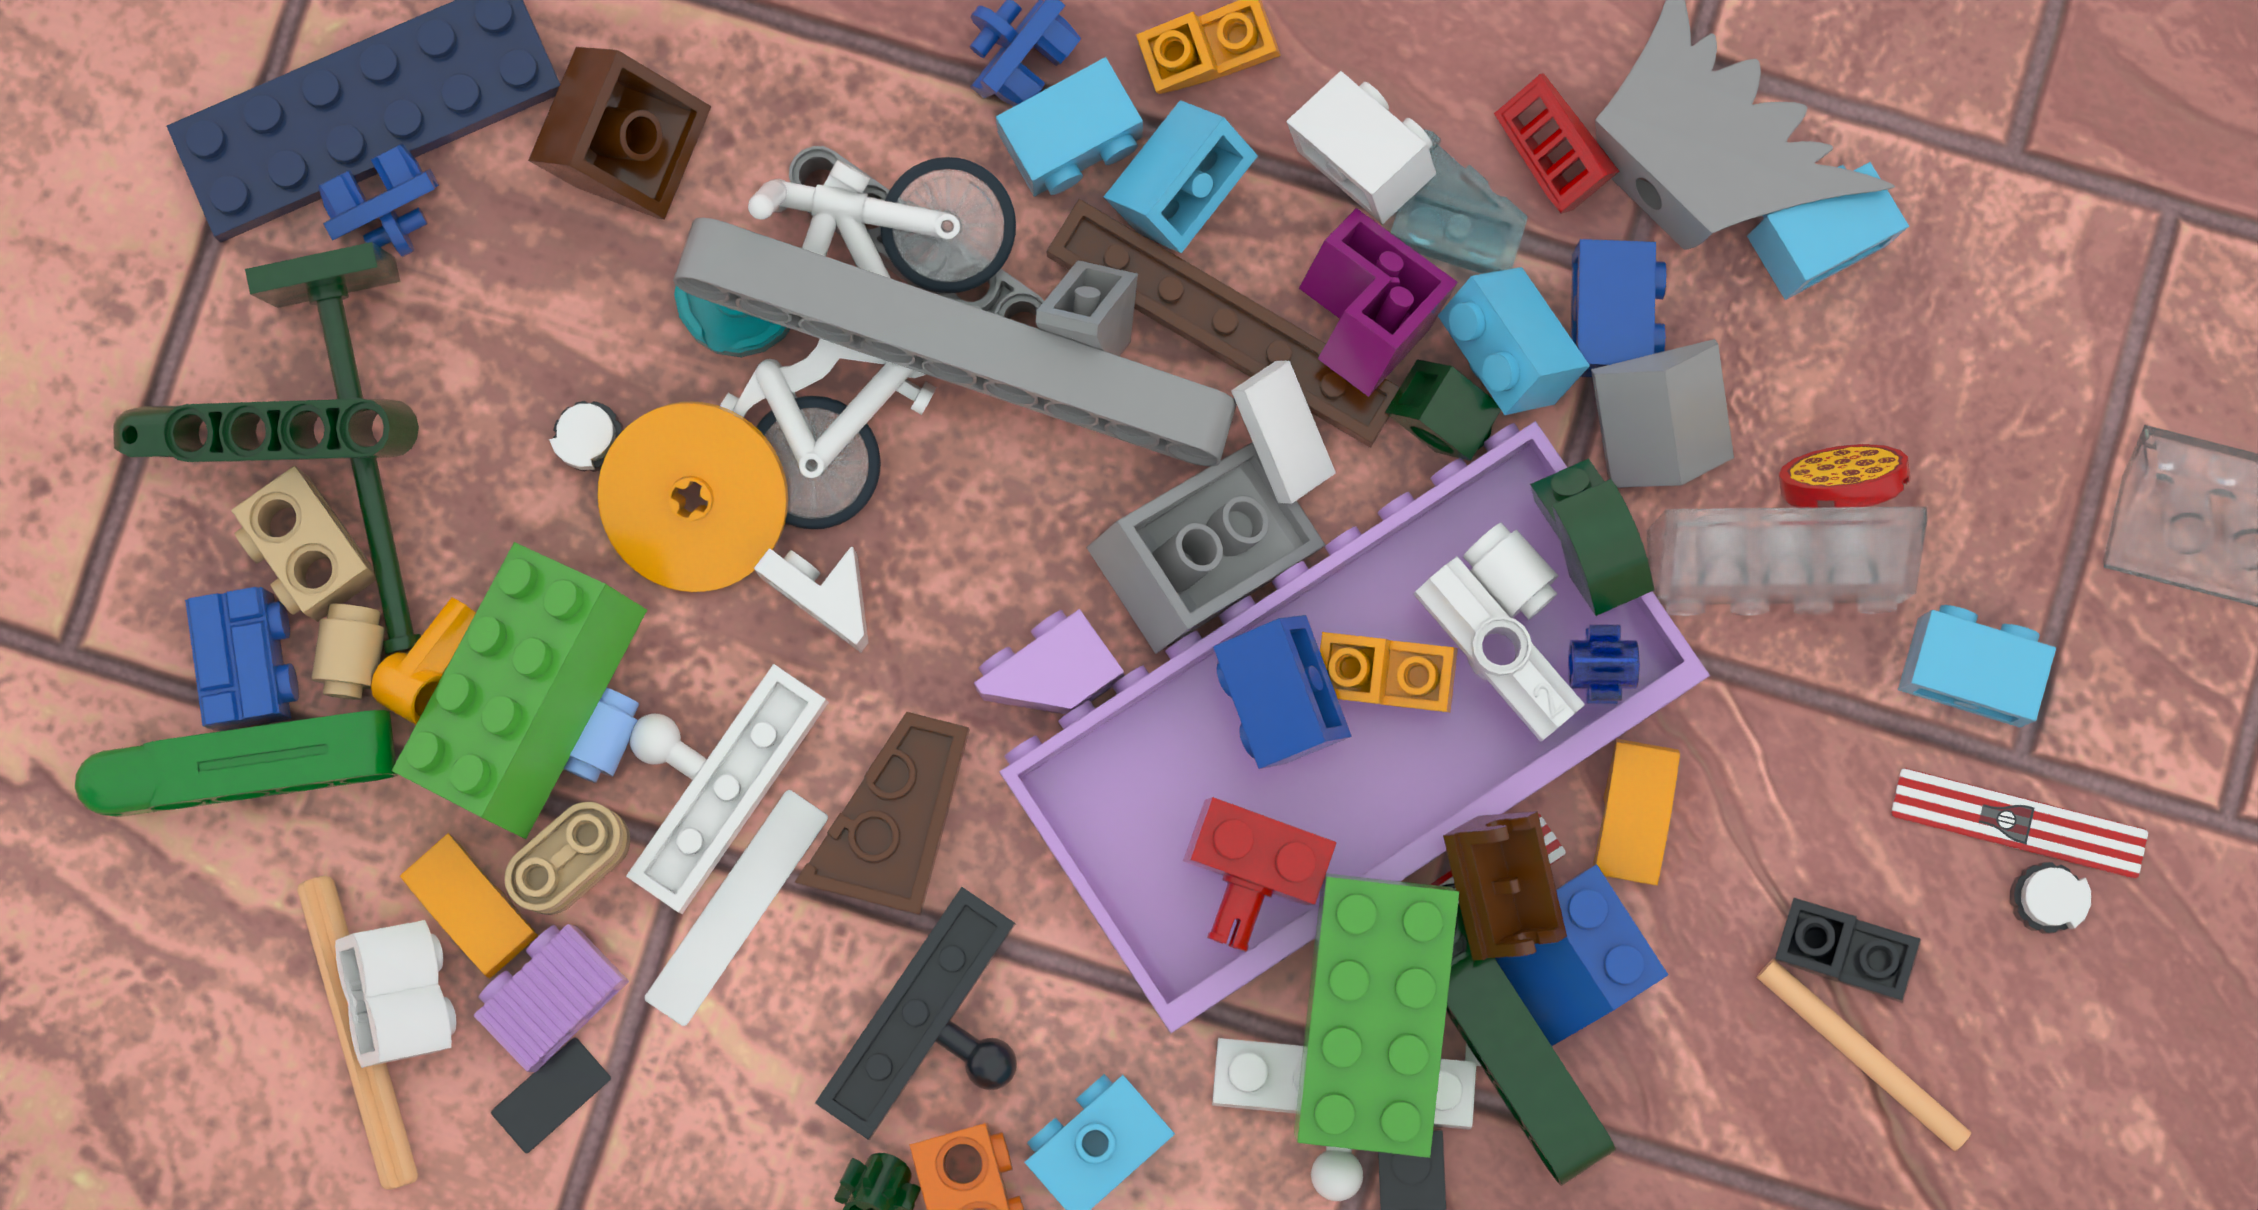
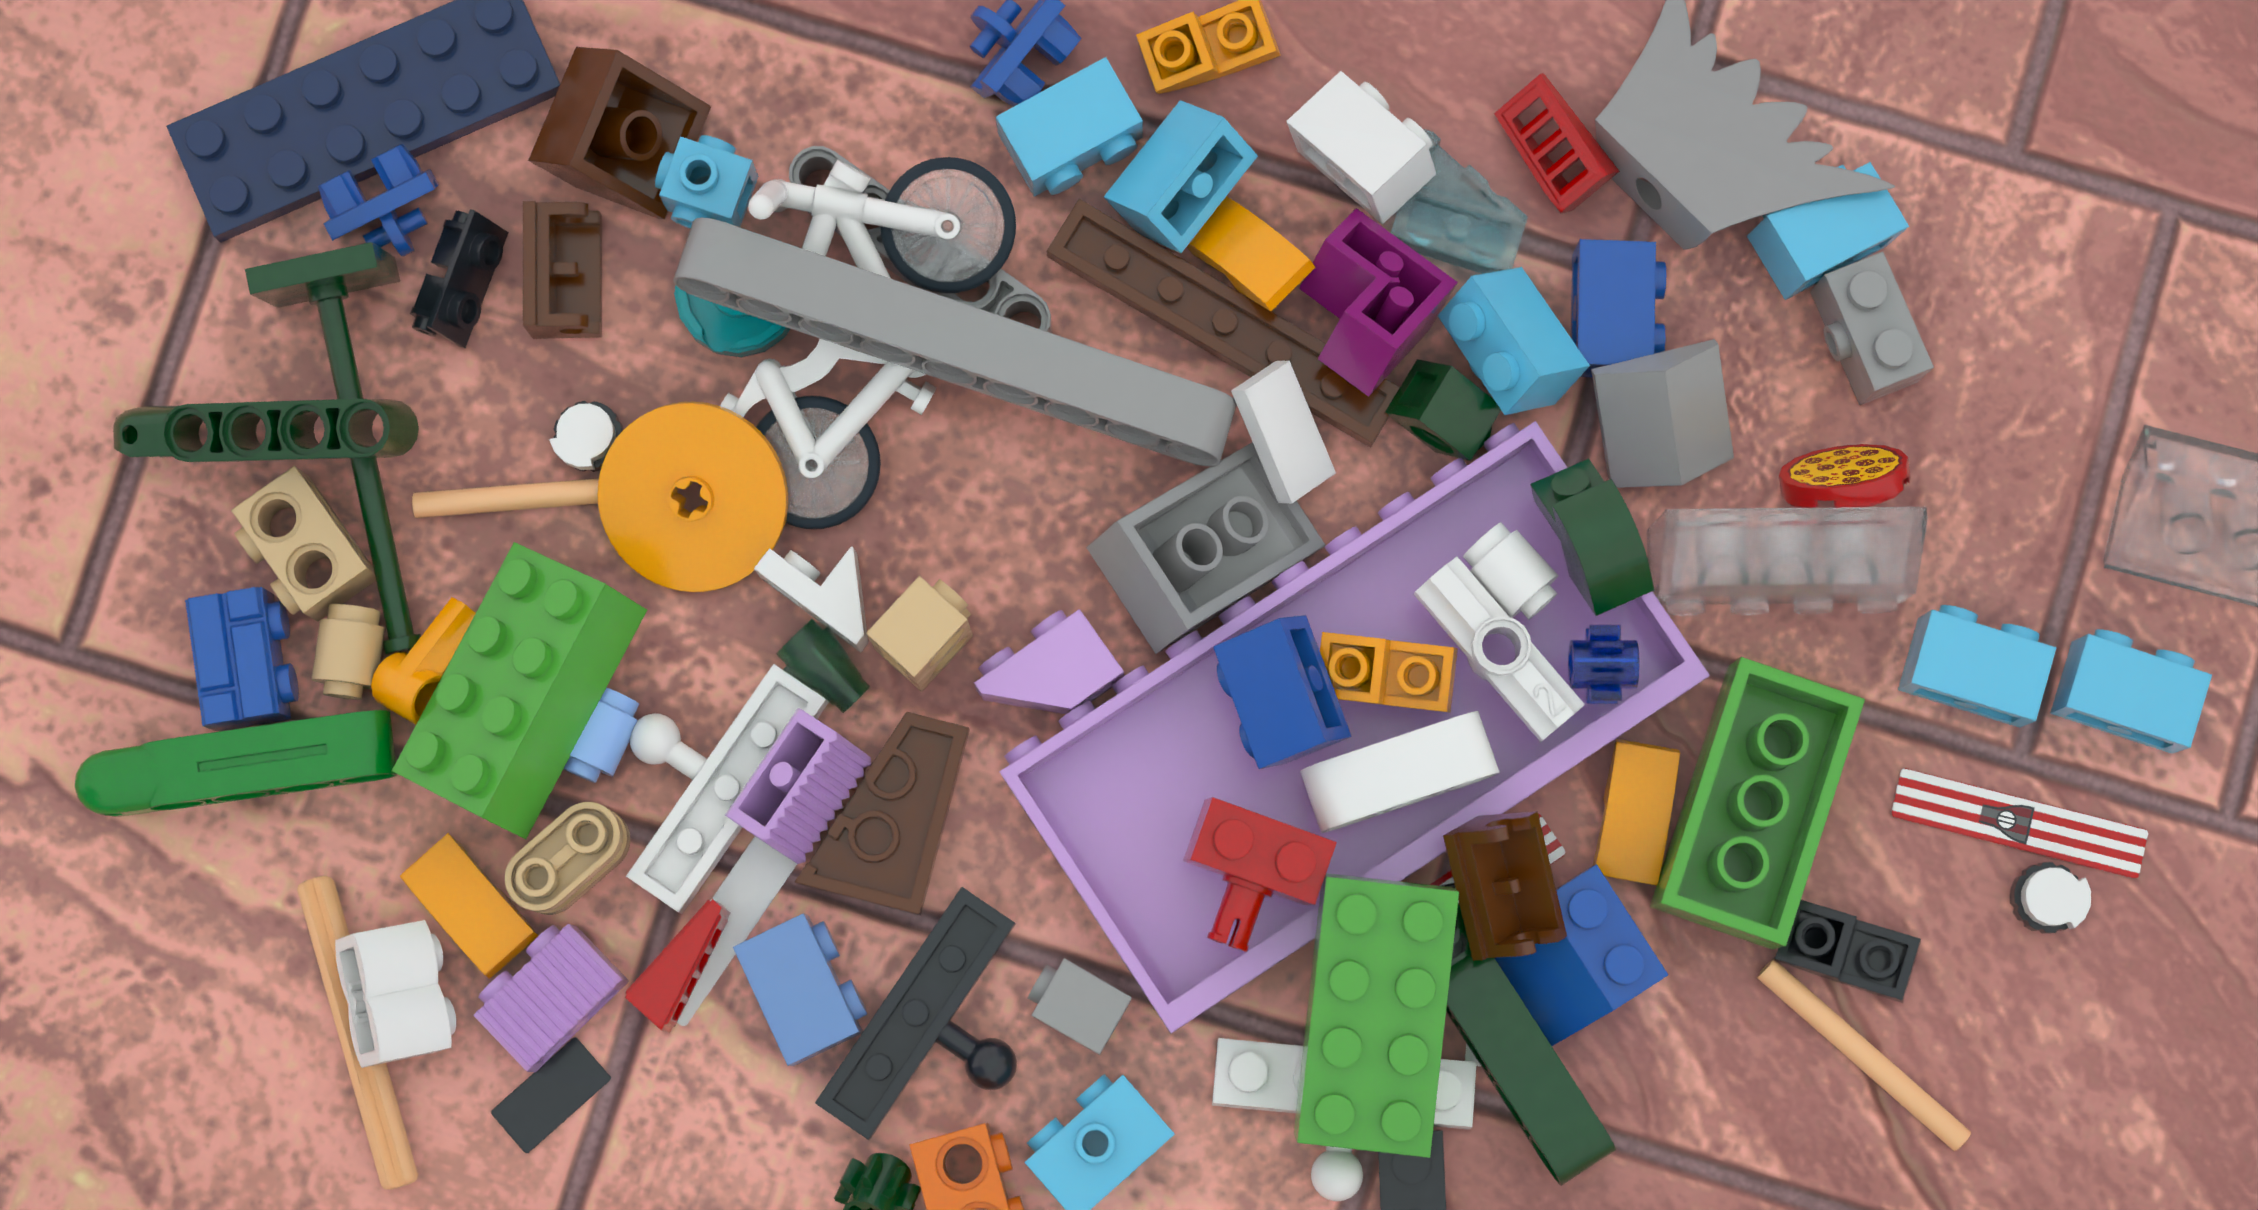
(471, 252): none -> black hinge
(505, 498): none -> light nougat bar
(562, 270): none -> reddish brown hinge
(672, 976): none -> red slope
(706, 181): none -> medium azure brick
(799, 786): none -> lavender brick
(800, 988): none -> medium blue brick
(823, 665): none -> clear green cone
(922, 631): none -> tan brick
(1078, 1004): none -> light grey brick
(1092, 307): light grey slope -> none
(1250, 254): none -> light orange slope
(1399, 771): none -> white beam
(1757, 803): none -> bright green brick
(1870, 328): none -> light grey brick
(2131, 691): none -> medium azure brick

